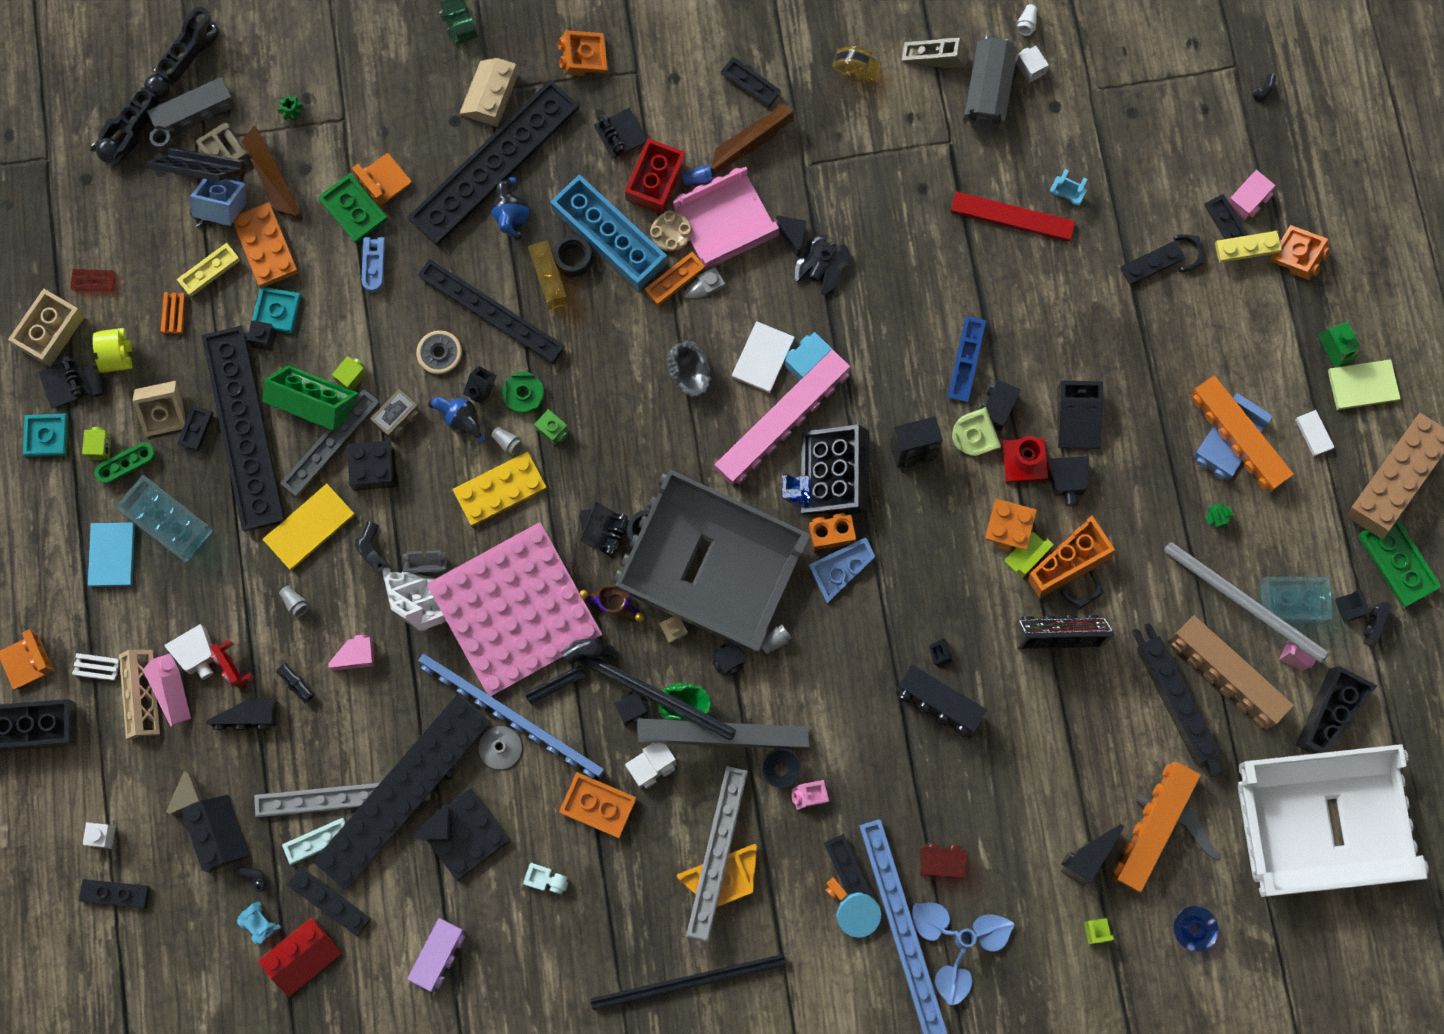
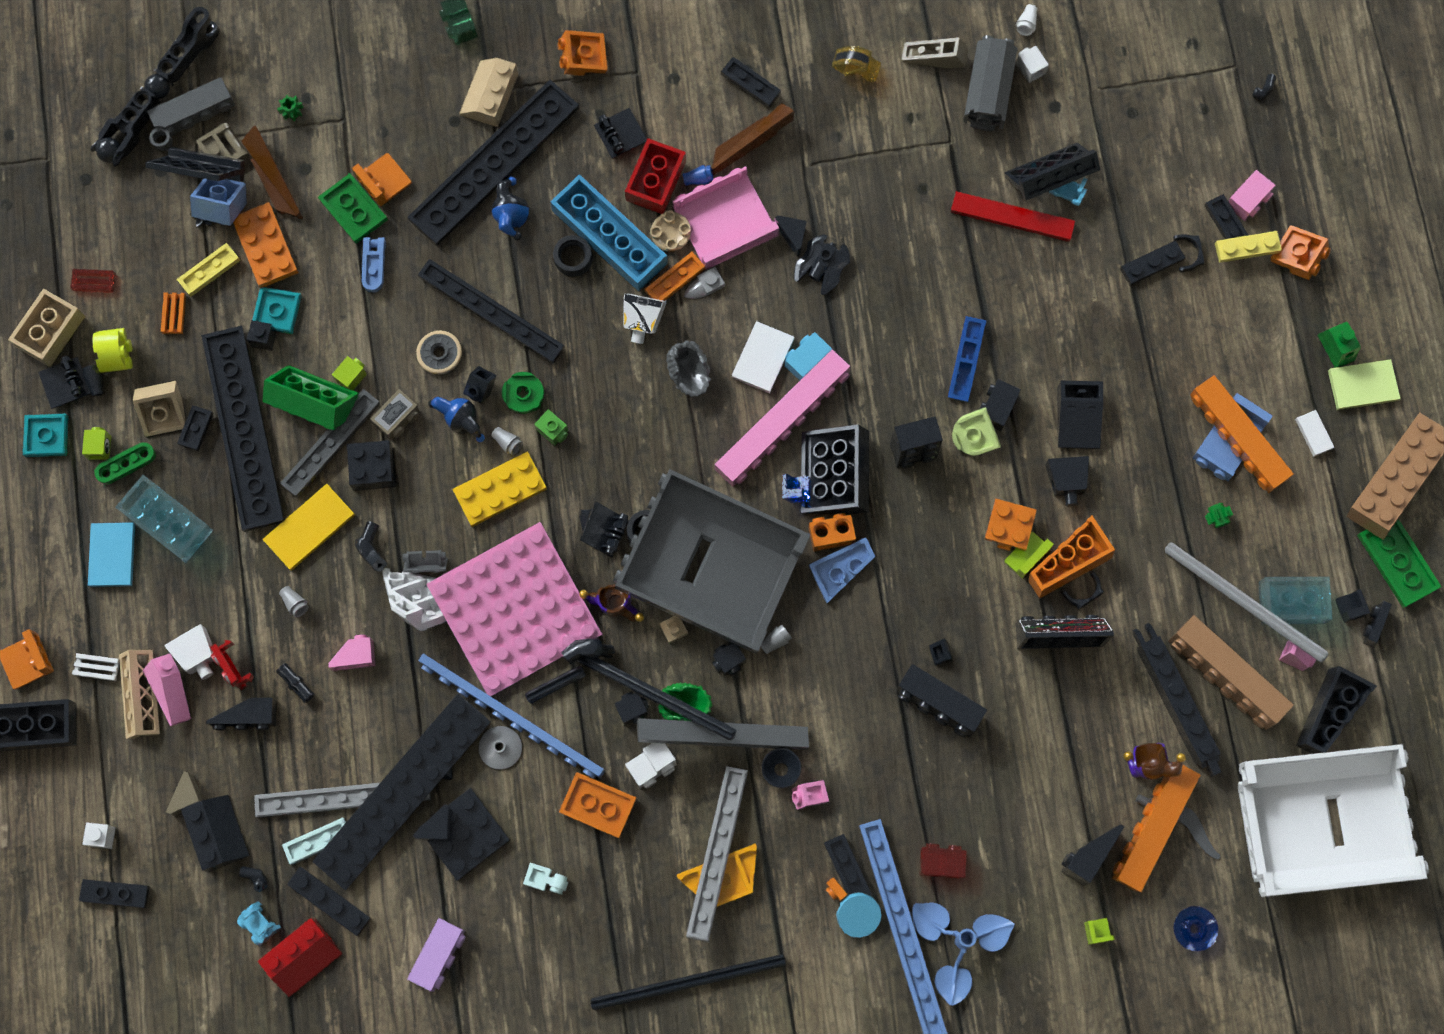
(548, 275): clear yellow brick -> none
(642, 315): none -> white torso
(1022, 469): red plant -> none
(1053, 173): none -> black fence
(1152, 761): none -> reddish brown piece

